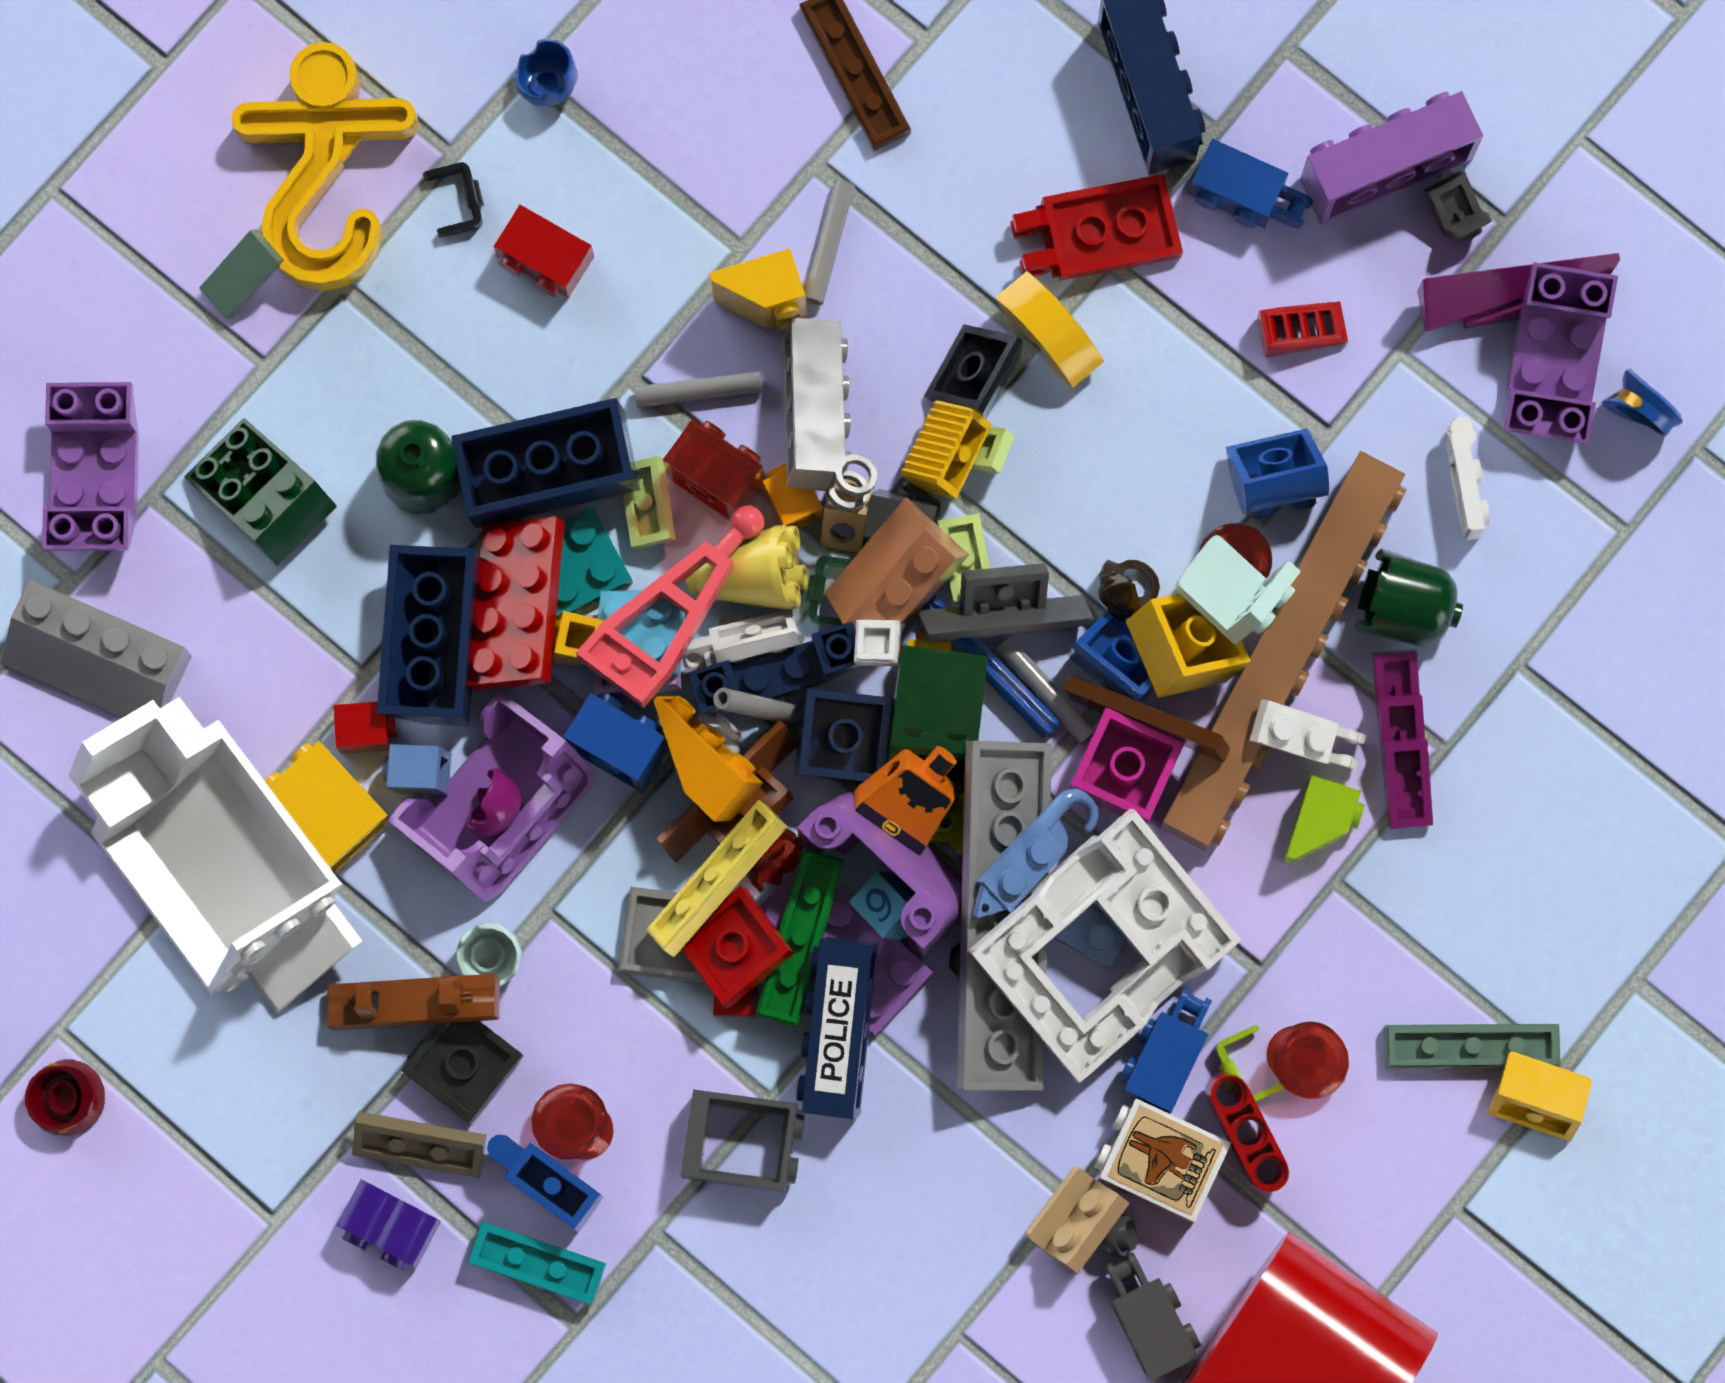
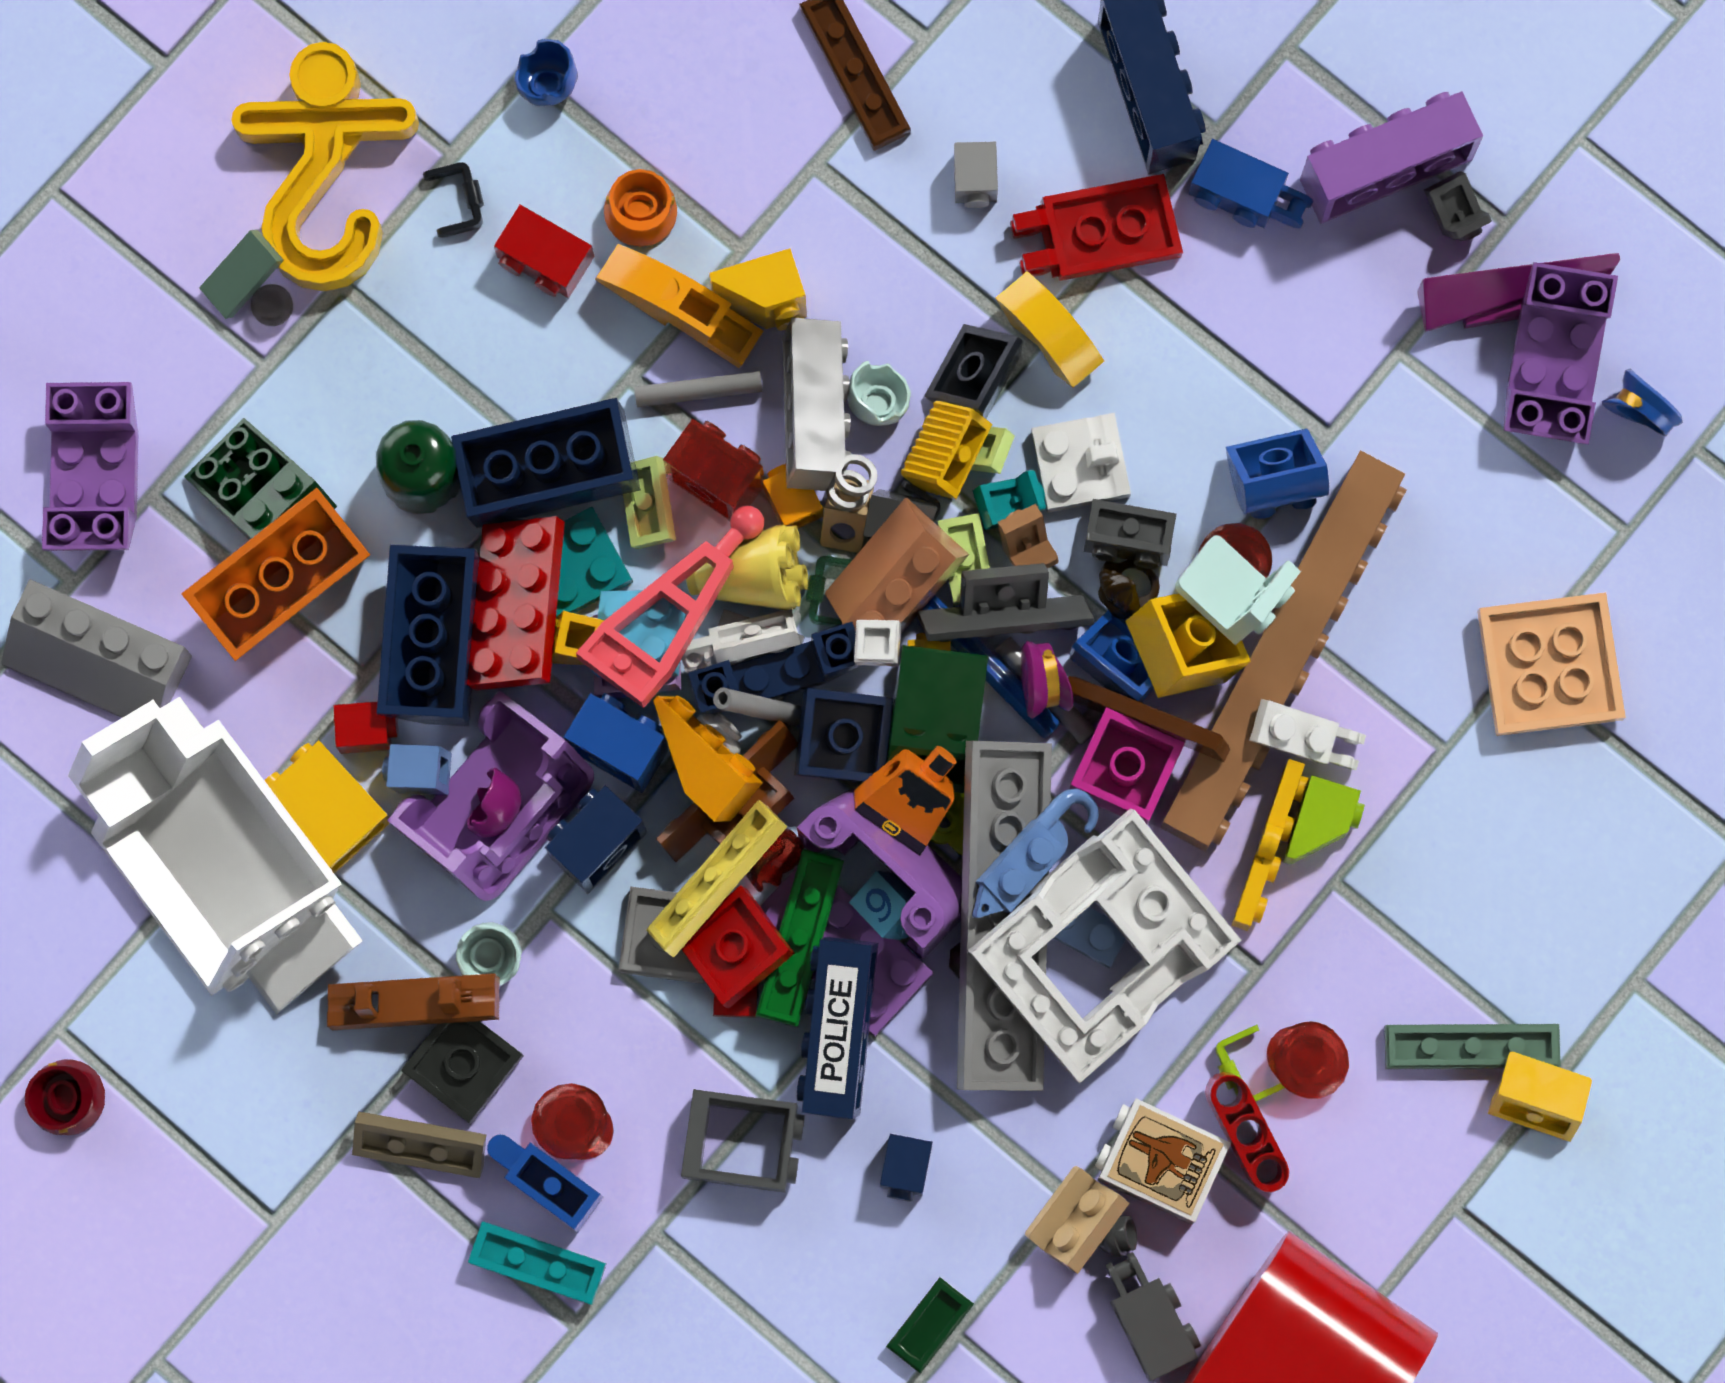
(272, 305): none -> clear smoke plate
(275, 574): none -> orange slope
(388, 1224): dark purple brick -> none
(595, 838): none -> dark blue brick
(640, 208): none -> orange piece
(681, 302): none -> light orange slope
(829, 242): light grey piece -> none
(878, 394): none -> light aqua hair
(905, 1167): none -> dark blue brick
(930, 1325): none -> dark green tile
(975, 173): none -> light grey brick
(1001, 498): none -> teal bracket
(1026, 538): none -> medium nougat bracket
(1043, 679): none -> magenta piece
(1080, 462): none -> white hinge
(1129, 534): none -> dark grey bracket
(1167, 1055): blue brick -> none
(1265, 863): none -> yellow hinge
(1274, 347): red slope -> none
(1402, 739): magenta slope -> none
(1408, 601): dark green cylinder -> none
(1465, 476): white hinge -> none
(1551, 664): none -> light nougat plate

